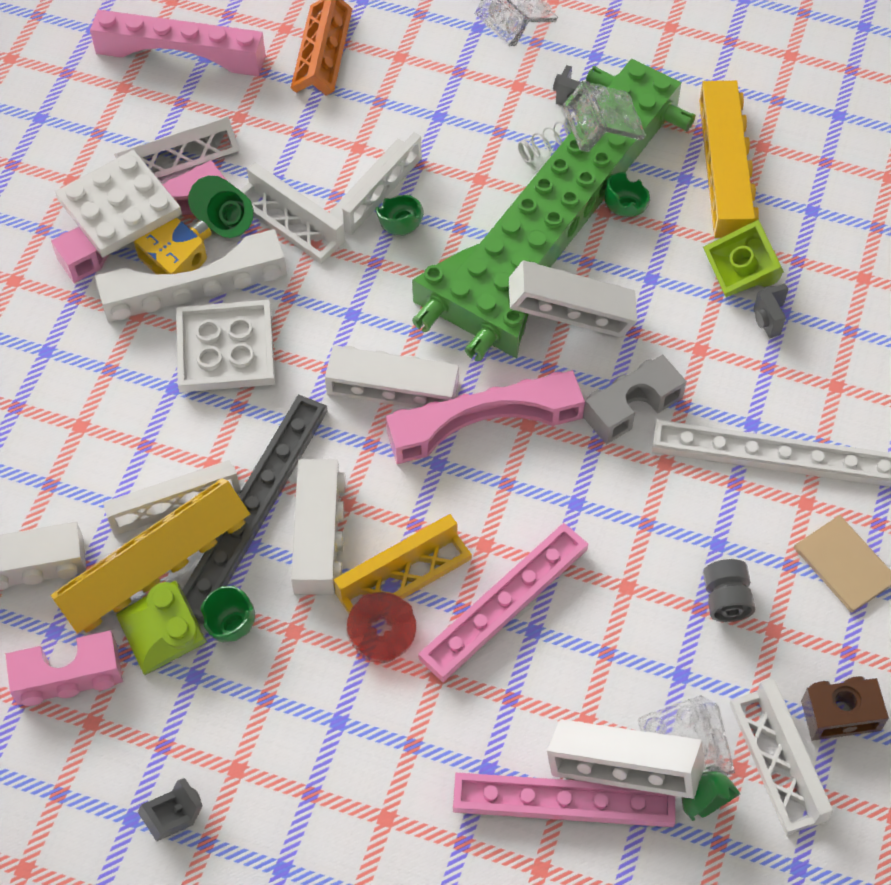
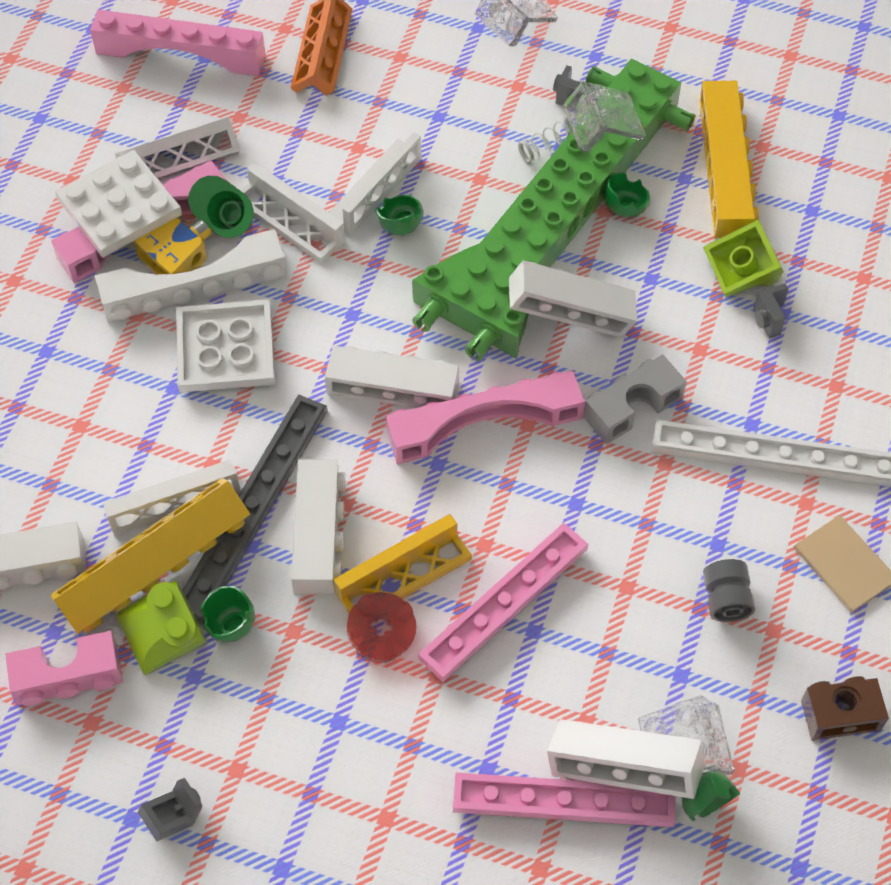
(793, 751): white fence -> none

